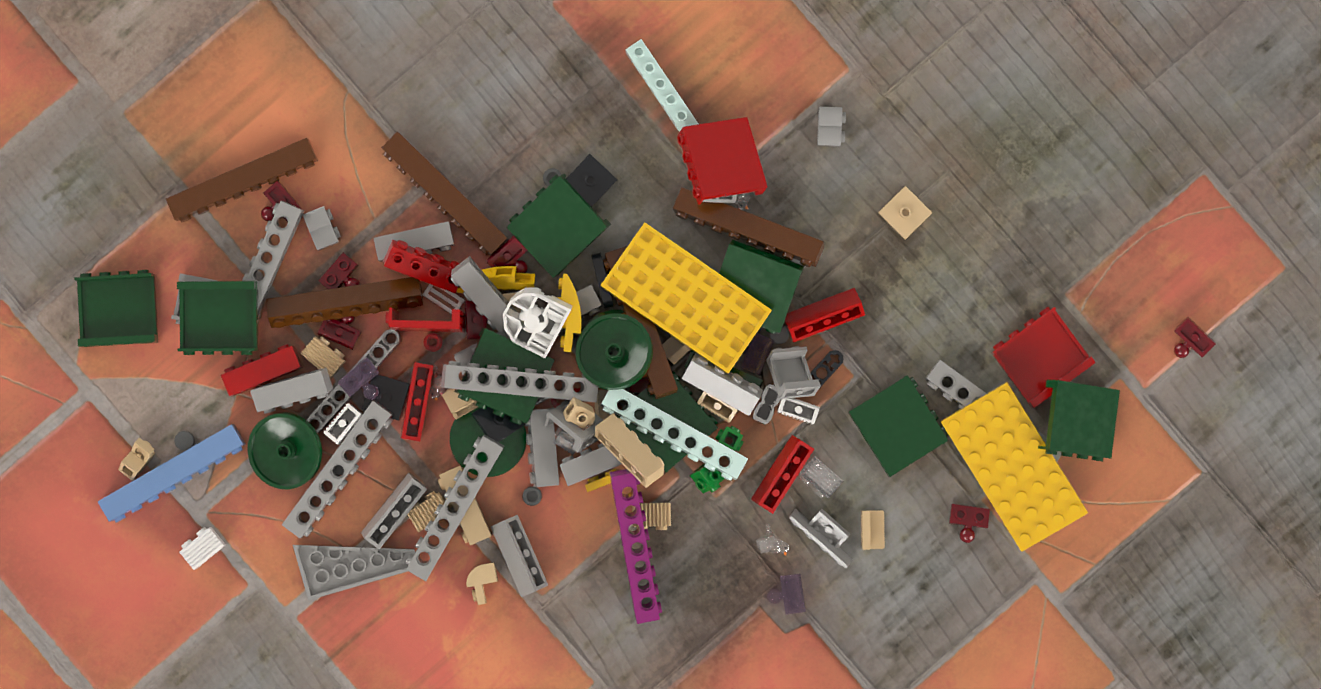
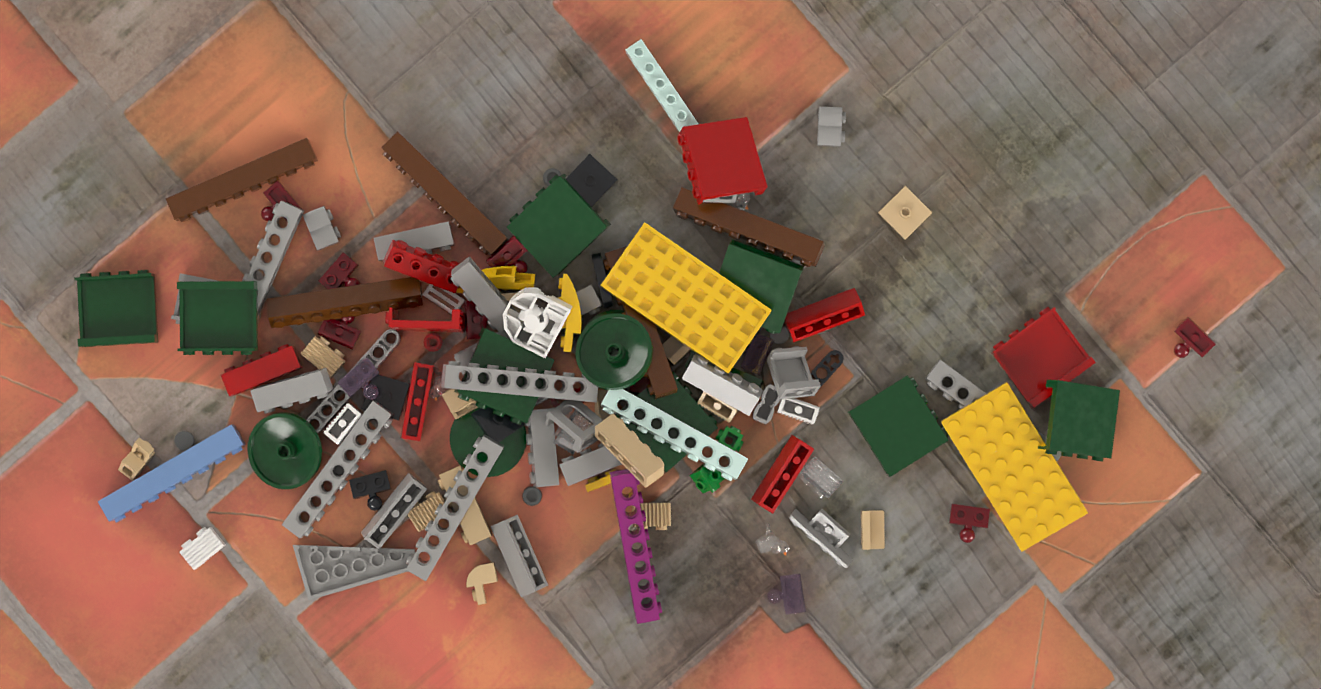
(369, 486): none -> black plate
(576, 409): tan brick -> none

